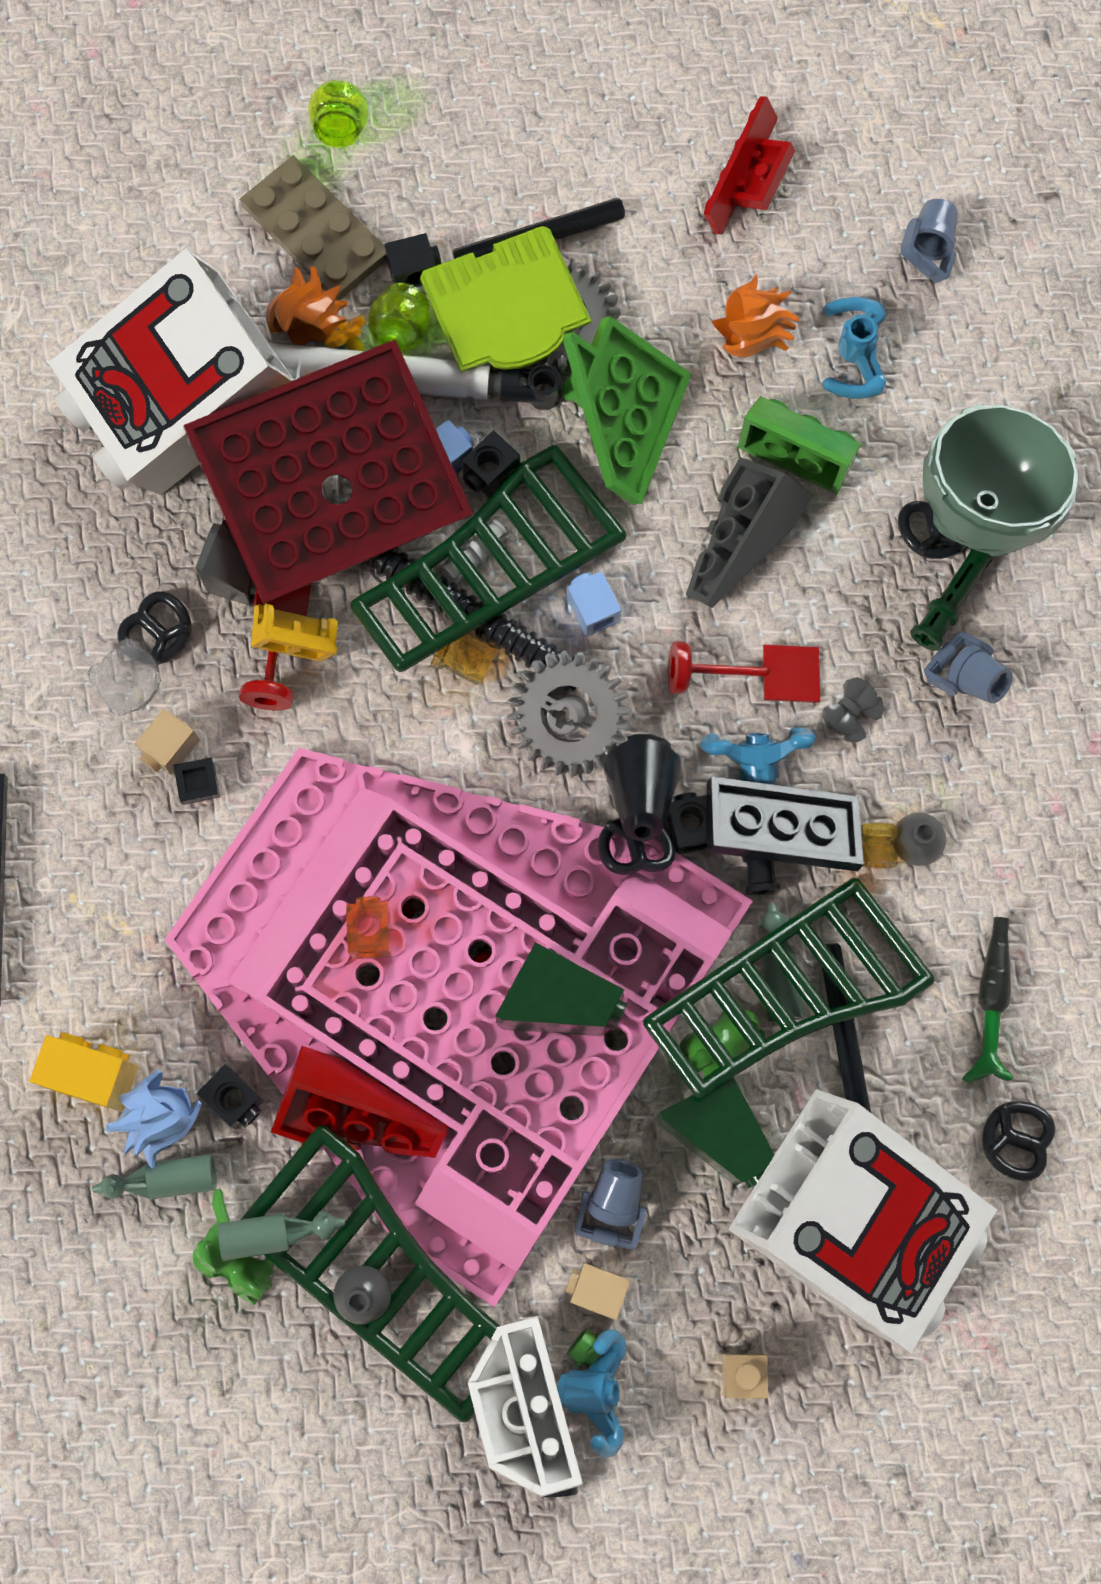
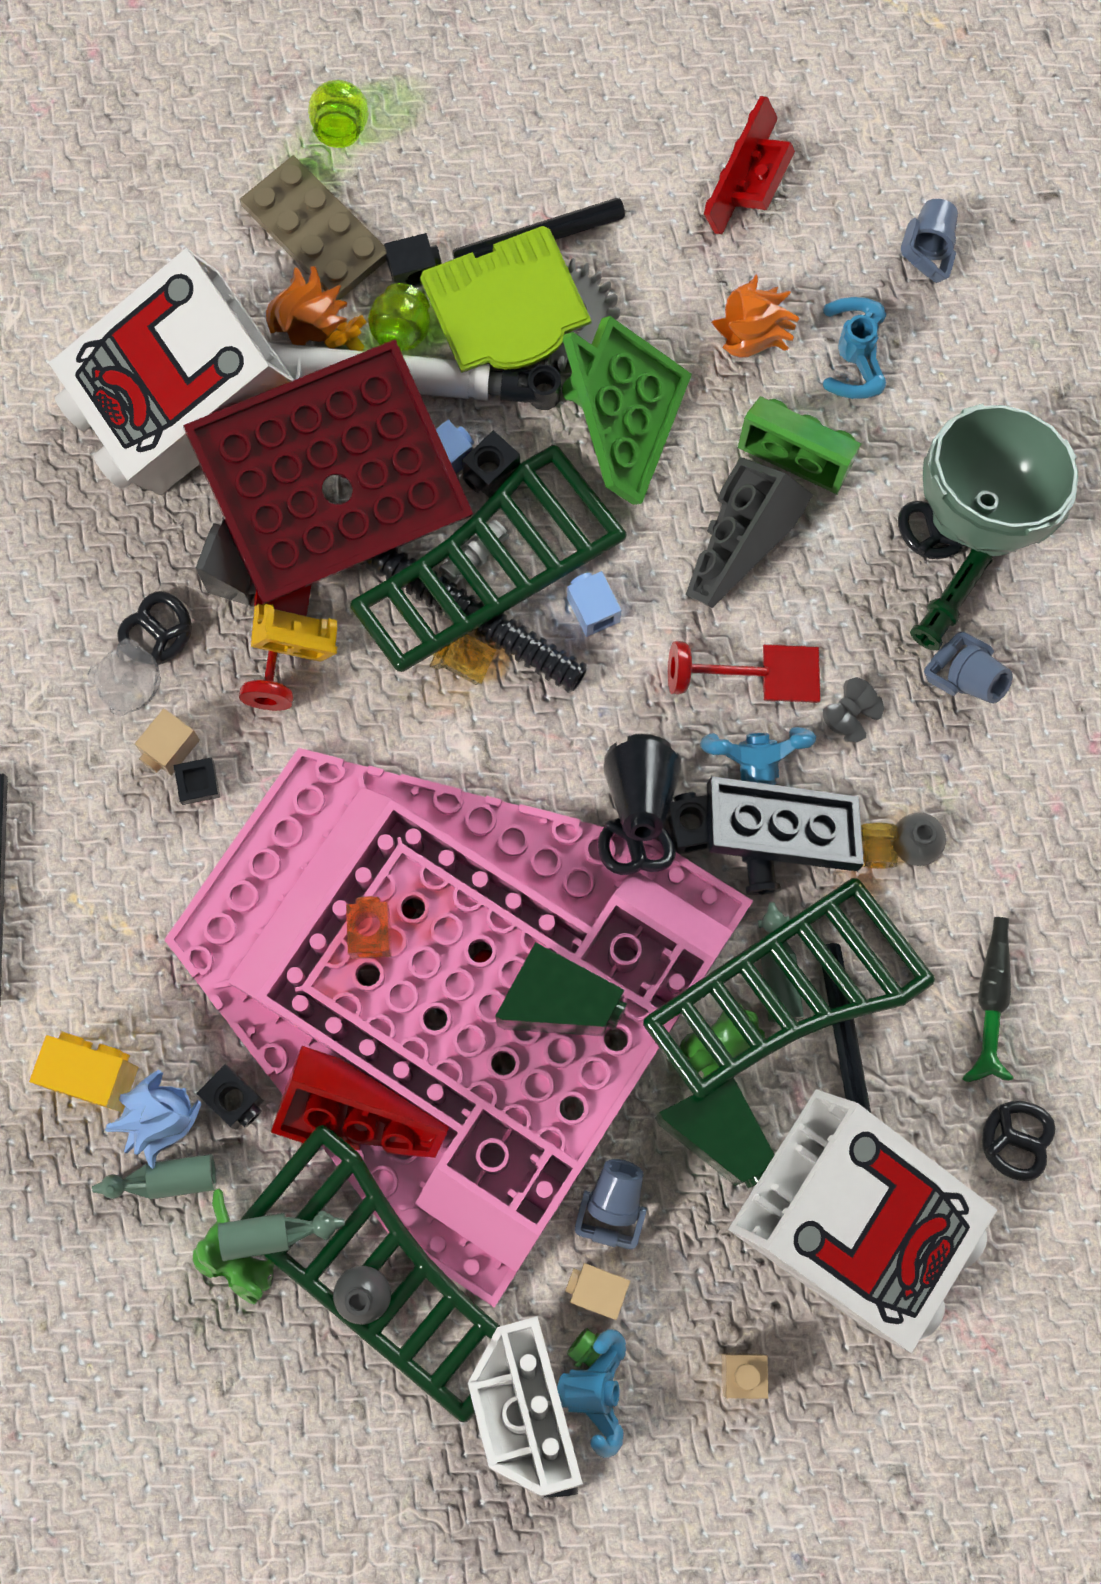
(536, 698): light grey gear -> none

